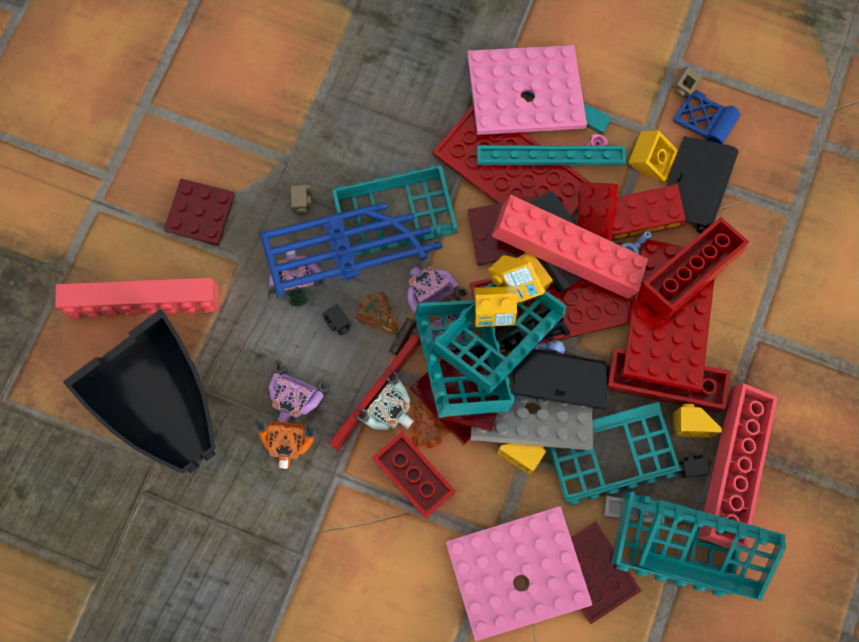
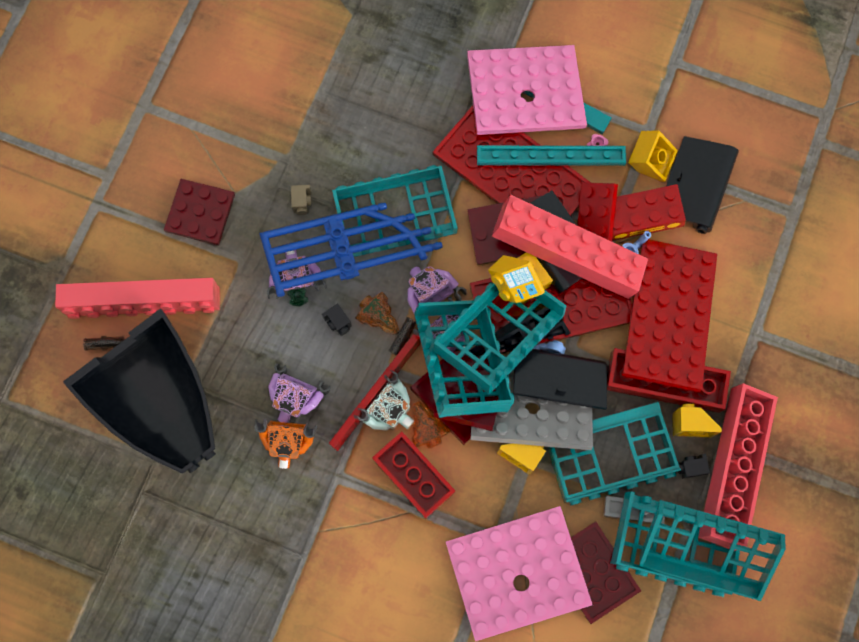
(102, 343): none -> clear smoke pin
(495, 306): yellow slope -> none
(691, 80): dark tan brick -> none
(693, 268): red brick -> none
(721, 122): blue piece -> none

